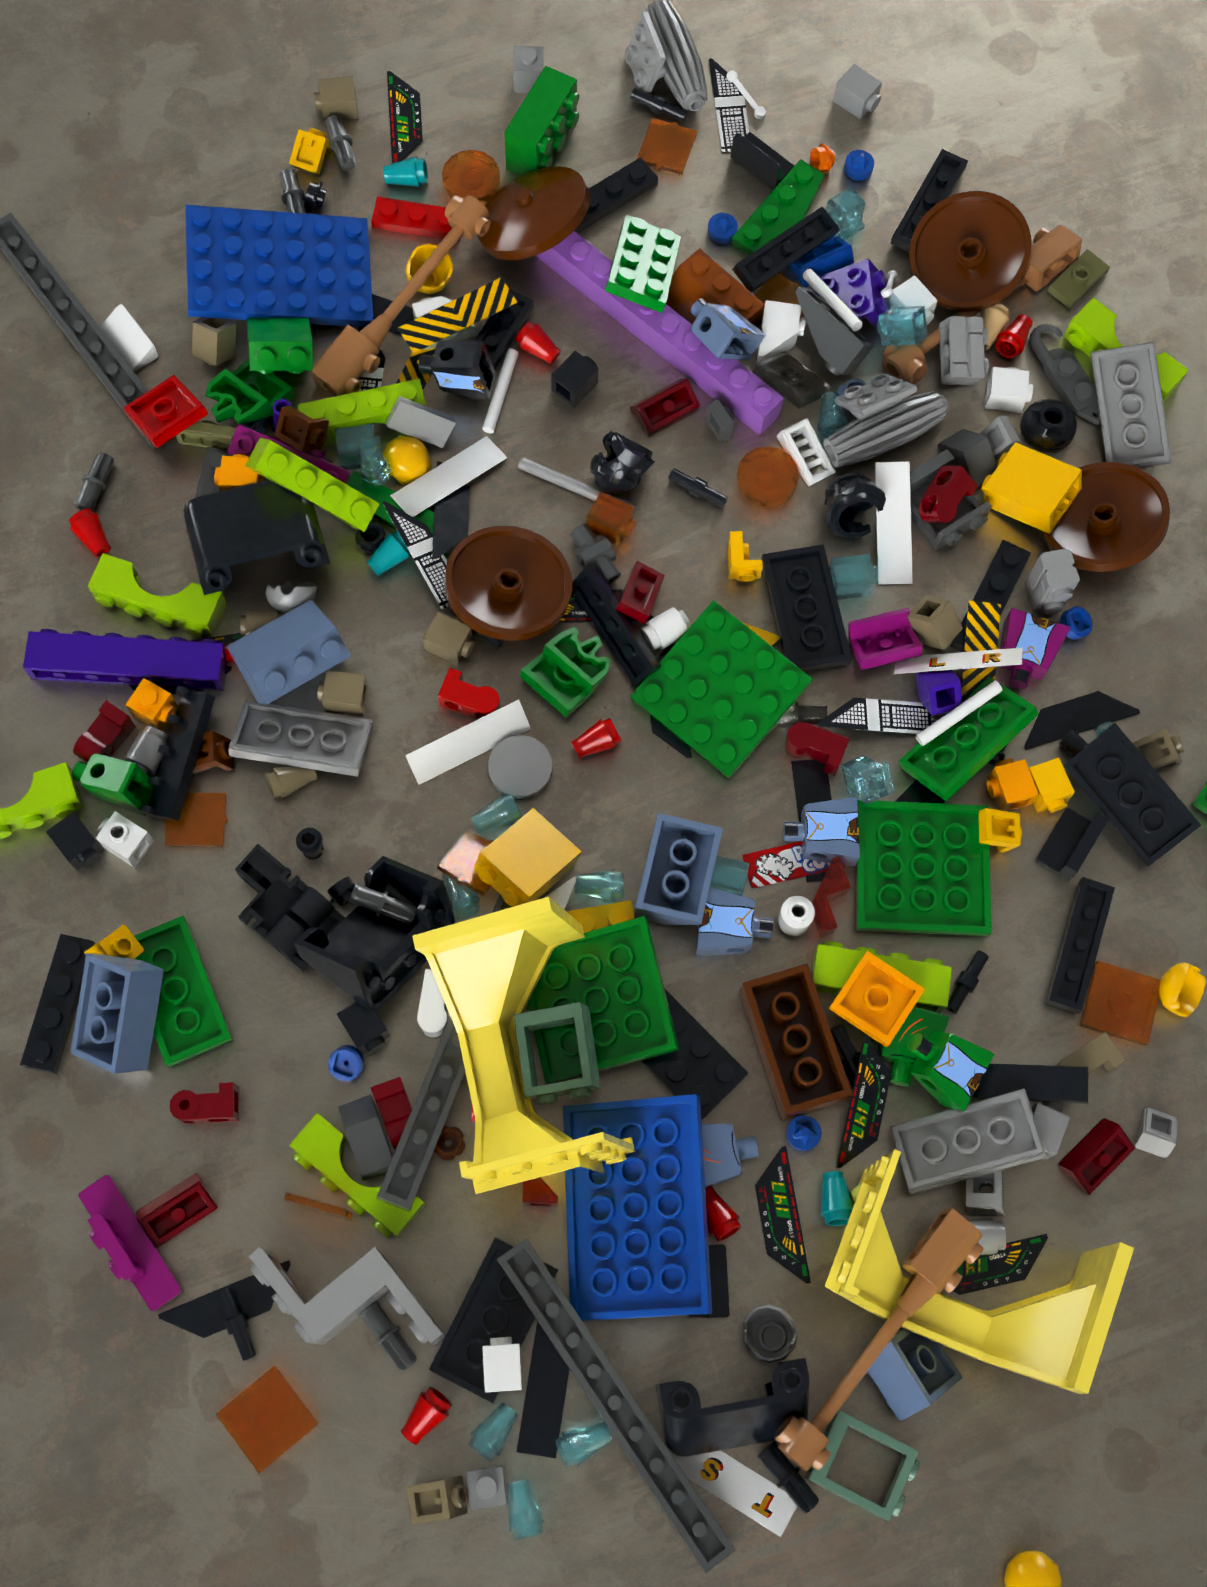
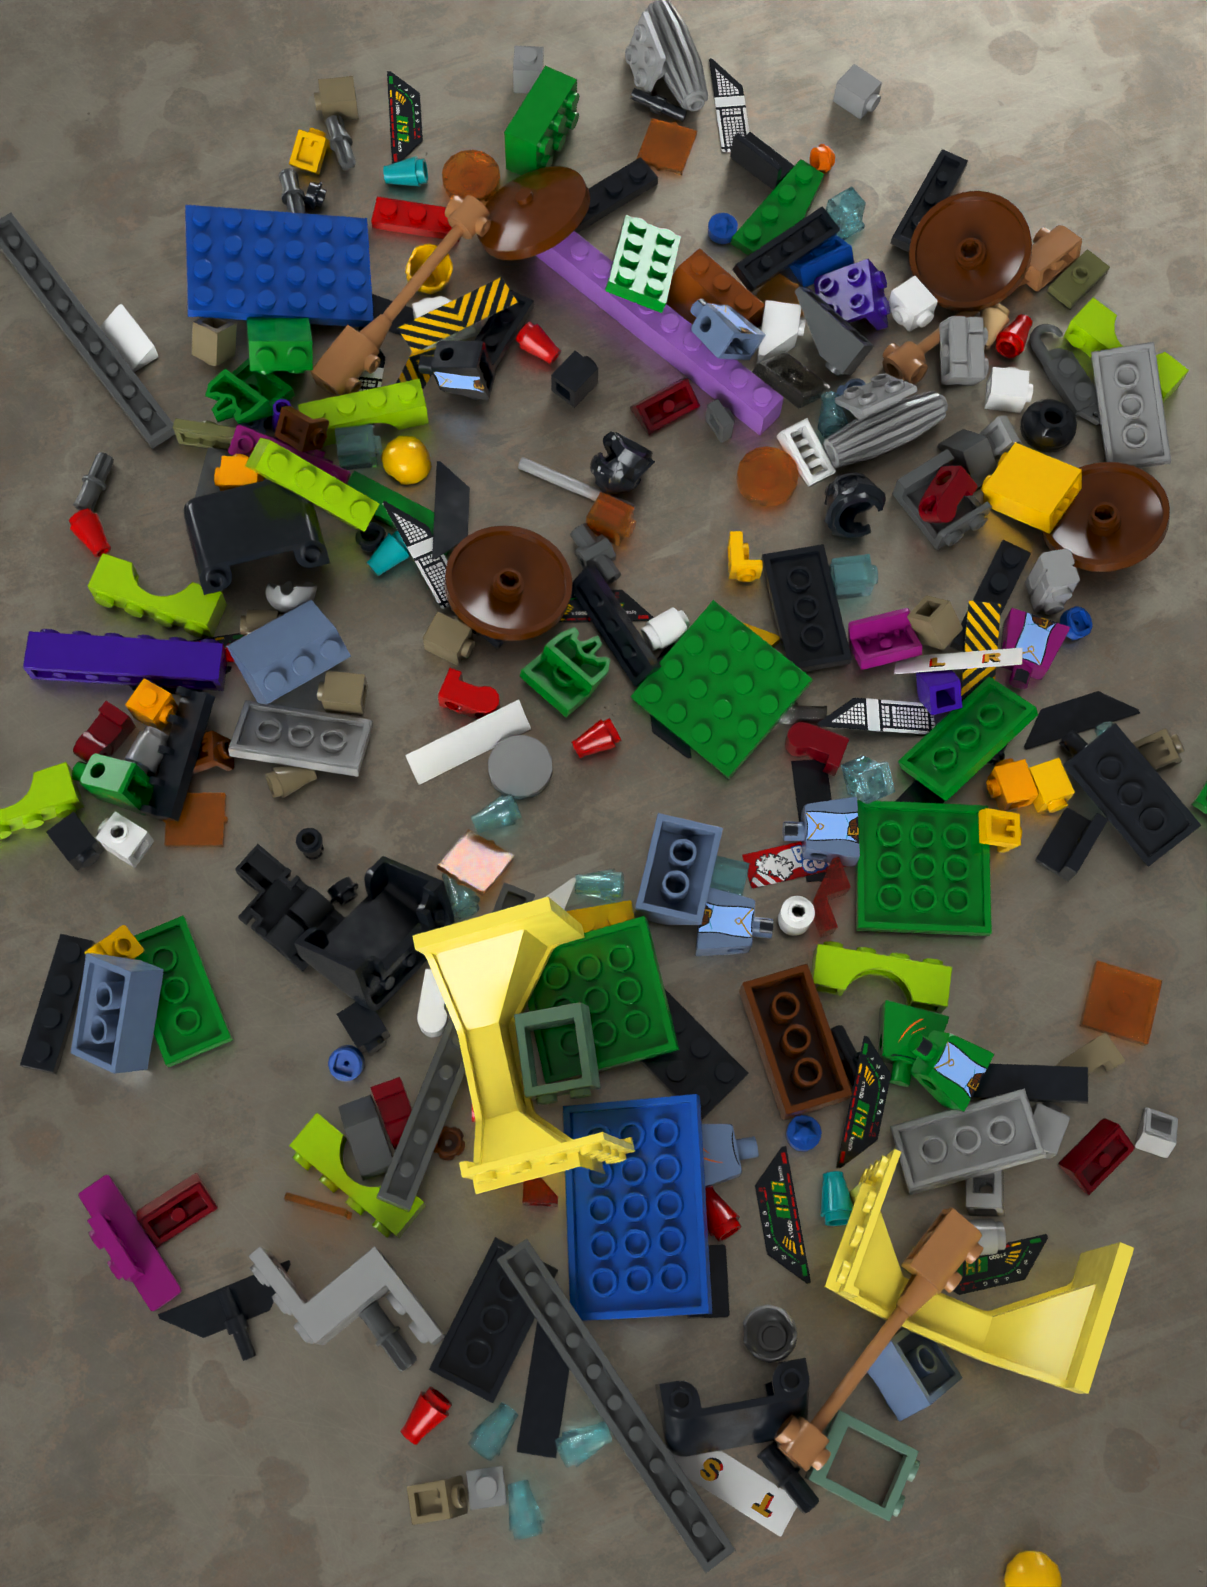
(165, 411): red tile -> none
(207, 1107): dark red leg -> none
(267, 1419): clear orange tile -> none
(373, 464): clear light blue cone -> none
(382, 904): dark grey axle -> none
(420, 422): light grey tile -> none
(448, 476): white sticker -> none
(500, 391): white bar -> none
(502, 1365): white brick -> none
(526, 859): yellow brick -> none
(640, 592): dark red plate -> none
(698, 487): black bar -> none
(759, 111): white hinge -> none
(832, 300): white bar -> none
(859, 165): blue tile -> none
(877, 999): light orange plate -> none
(892, 276): white hinge -> none
(894, 524): white sticker -> none
(902, 325): clear light blue brick -> none
(959, 713): white bar -> none
(967, 981): black bar -> none
(1080, 945): black plate -> none
(1182, 989): yellow hair -> none

